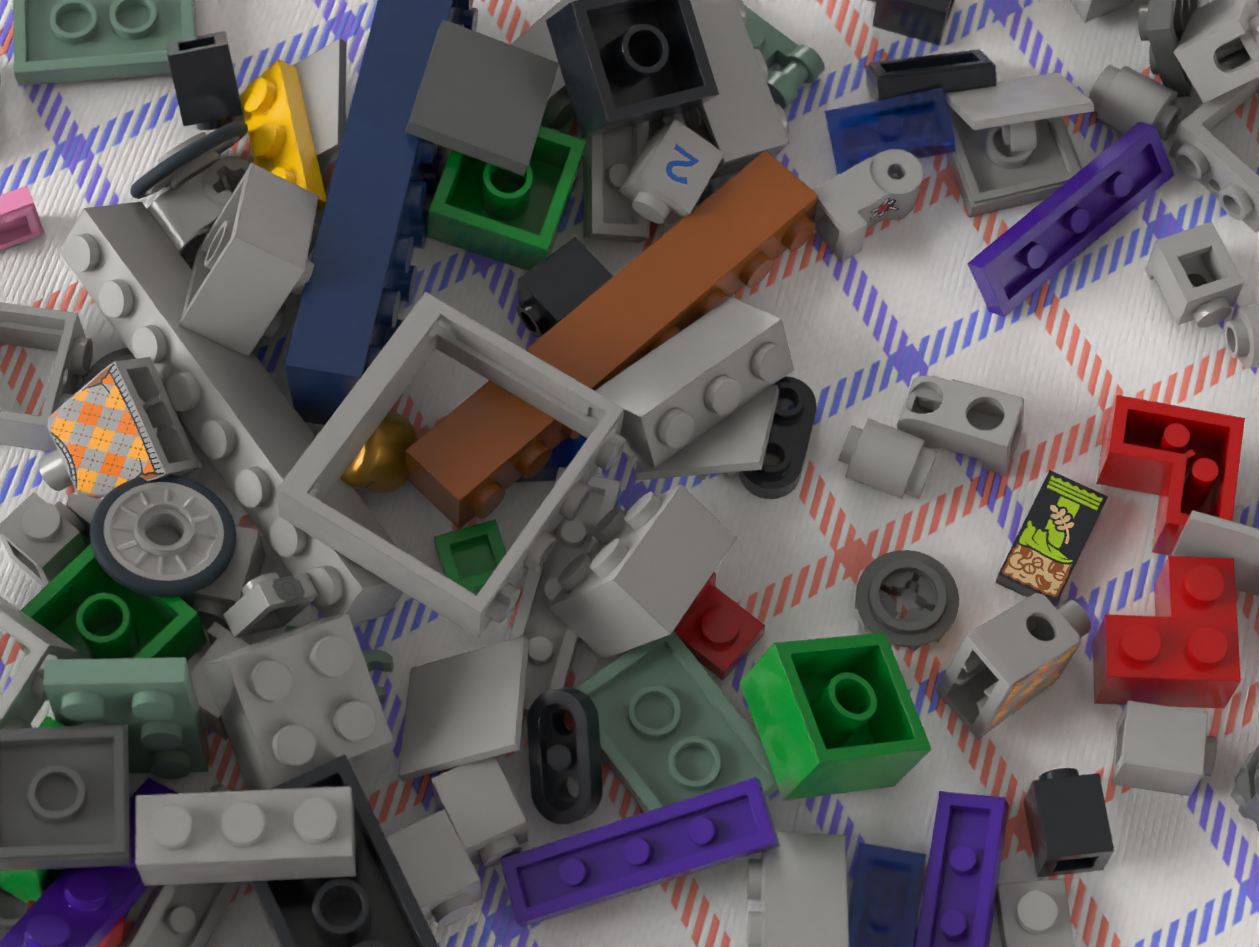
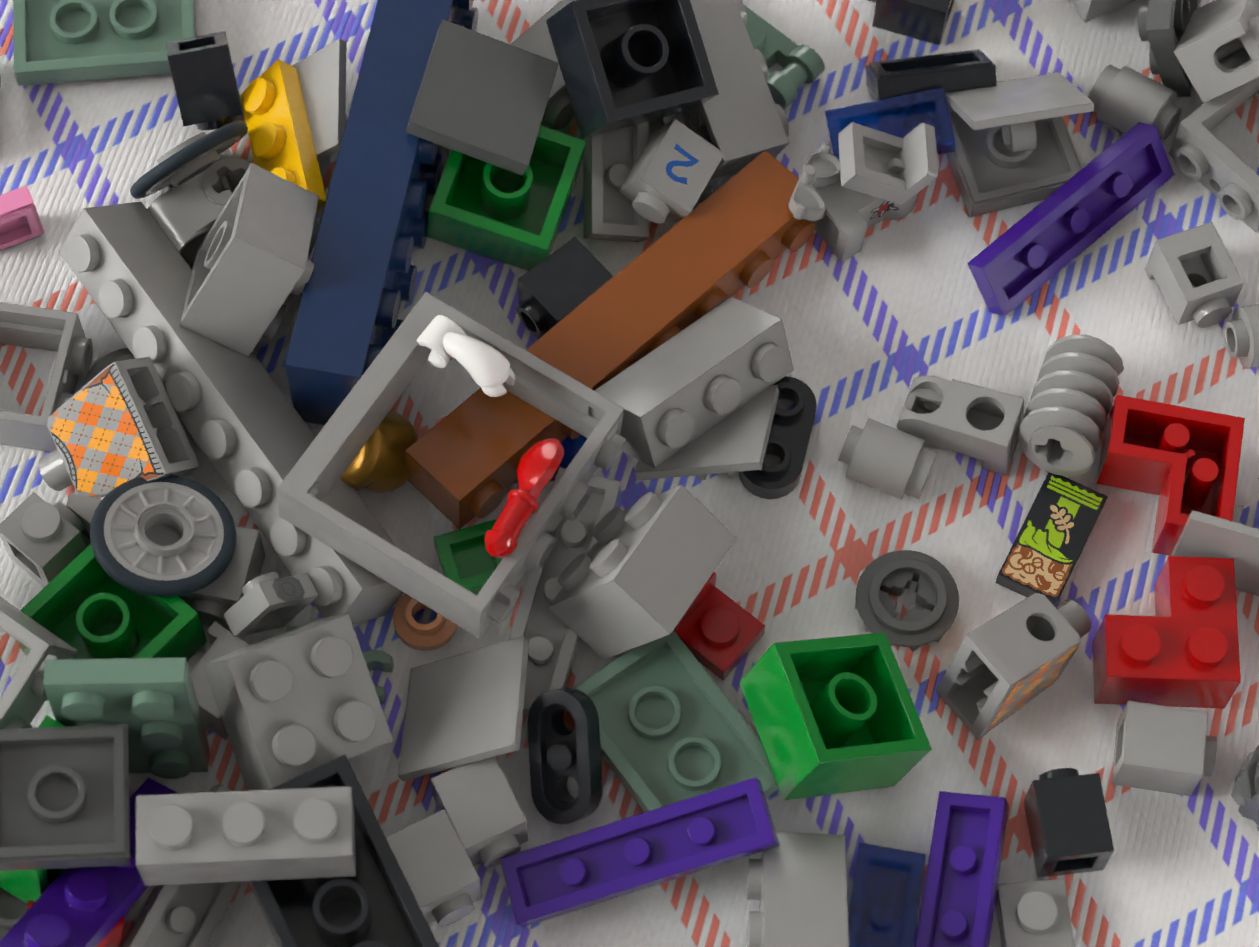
(417, 635): none -> nougat plate
(481, 360): none -> white arm
(533, 474): none -> red piece
(819, 171): none -> light grey piece
(887, 164): none -> light grey bracket
(1070, 405): none -> light grey piece

